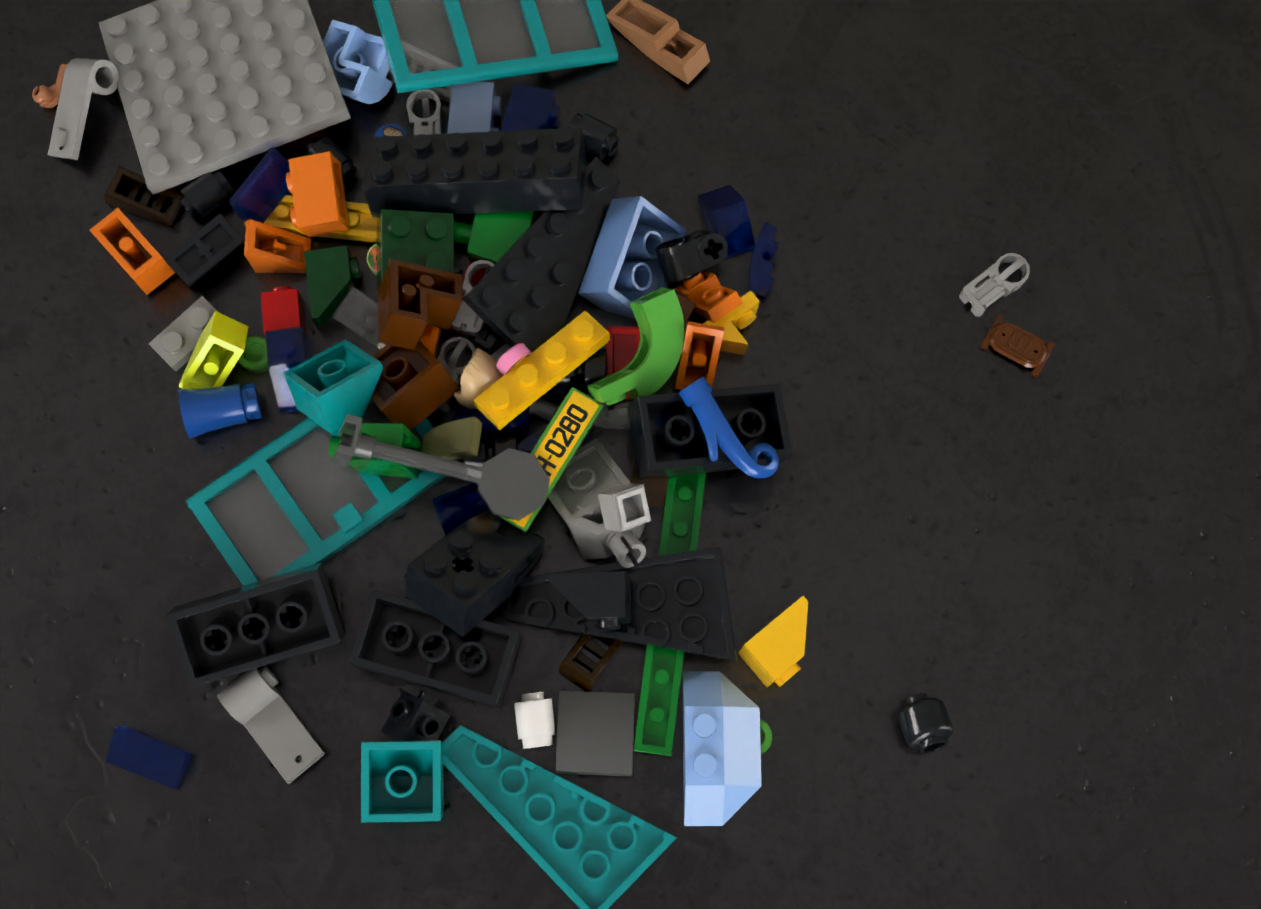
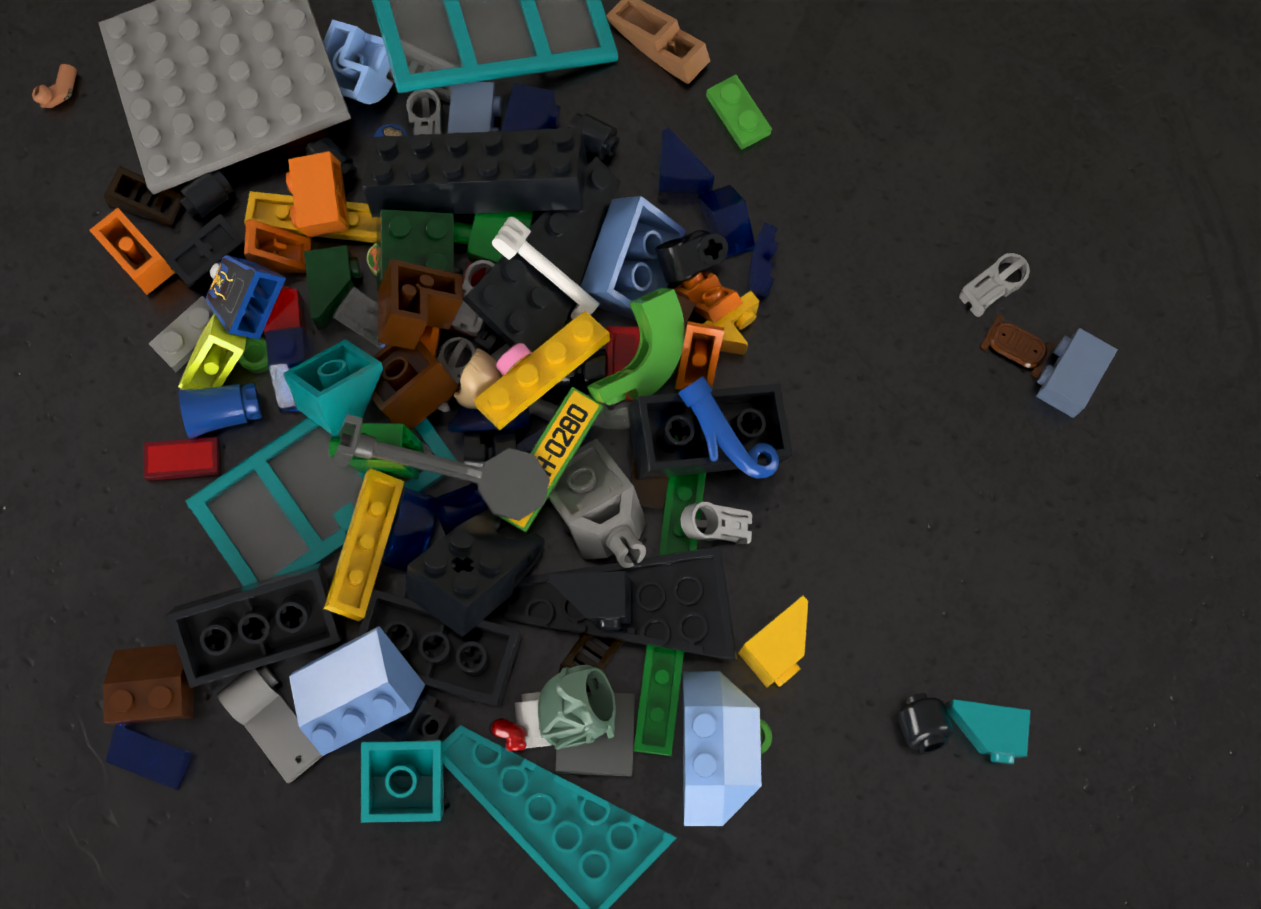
(80, 80): light grey door -> none
(146, 687): none -> reddish brown slope
(181, 458): none -> tile
(243, 295): none -> blue torso
(262, 188): clear blue slope -> none
(353, 691): none -> medium blue slope
(364, 545): none -> yellow plate
(410, 528): none -> clear blue slope
(453, 439): olive slope -> none
(512, 240): none -> white hinge
(513, 733): none -> red arm
(570, 715): none -> sand green piece
(624, 507): light grey slope -> none
(681, 168): none -> clear blue slope
(721, 523): none -> light grey piece
(738, 112): none -> bright green plate
(993, 728): none -> teal slope
(1076, 372): none -> sand blue brick

